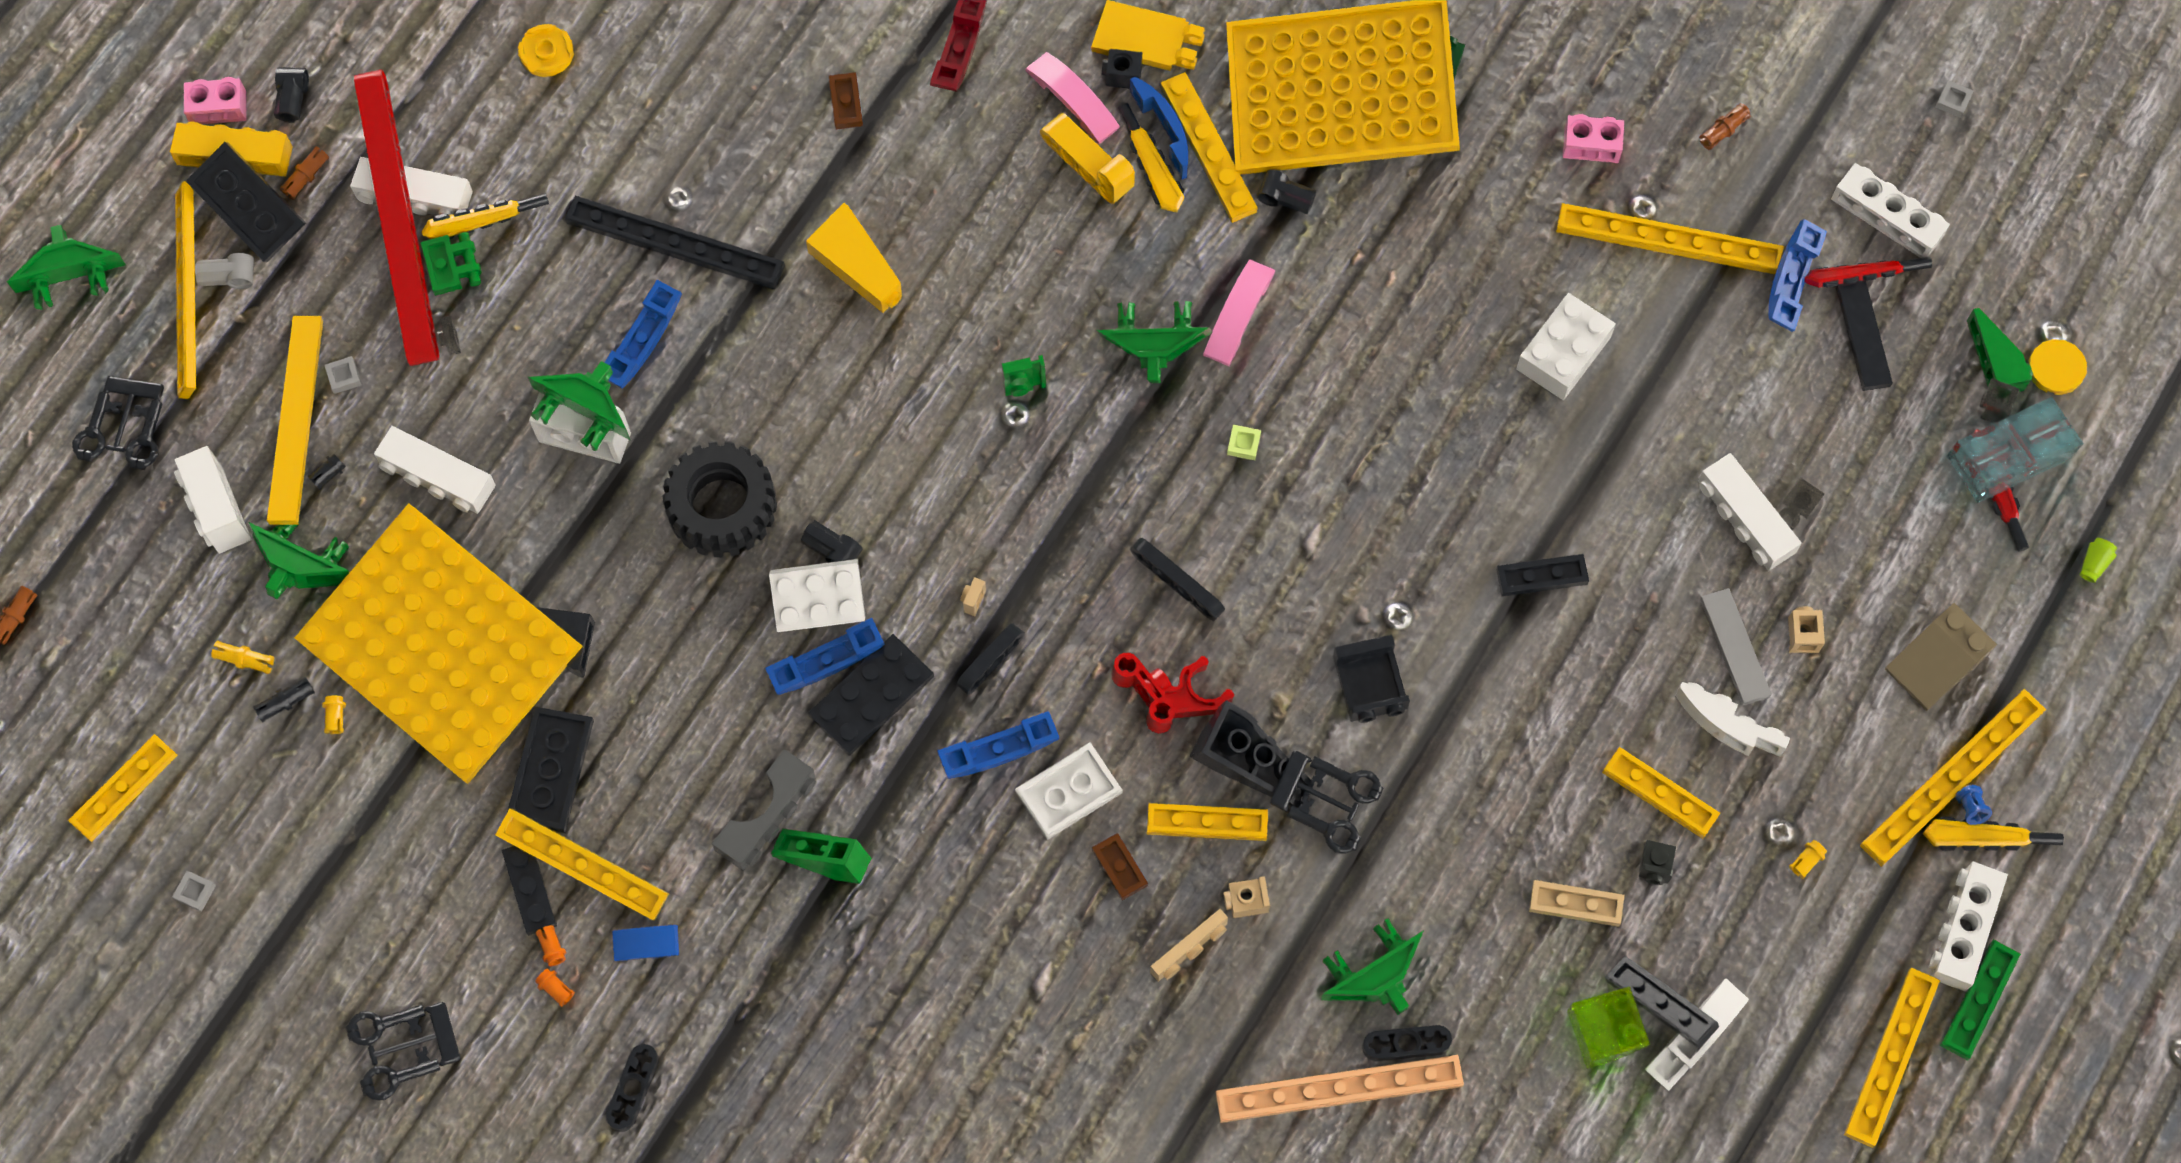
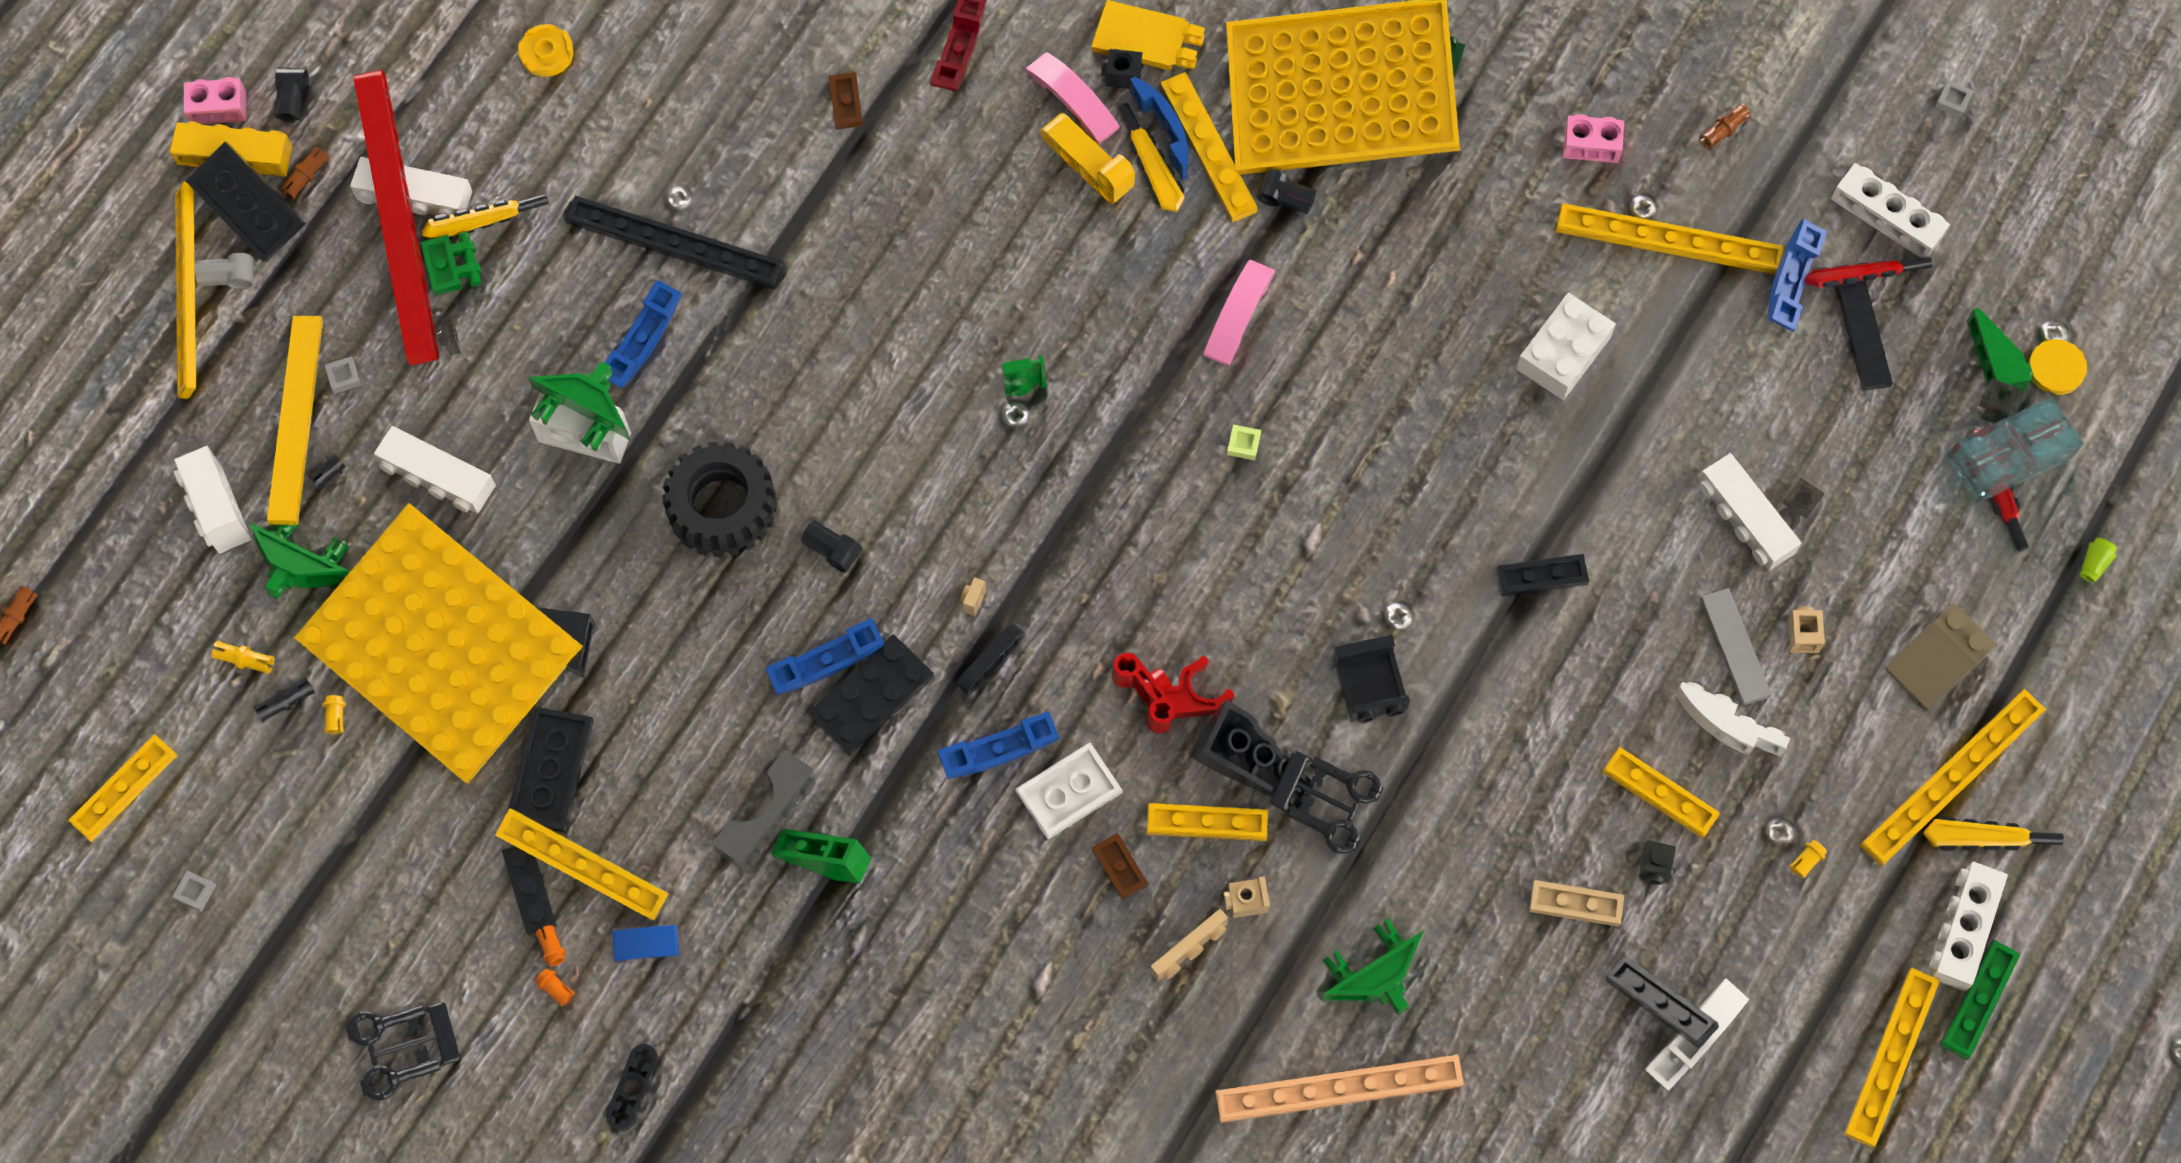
(61, 262): green connector -> none
(131, 388): black piece -> none
(817, 595): white brick -> none
(853, 257): yellow slope -> none
(1155, 345): green connector -> none
(1177, 579): black beam -> none
(1383, 1038): black beam -> none
(1608, 1027): clear neon green slope -> none
(1973, 804): blue bush -> none

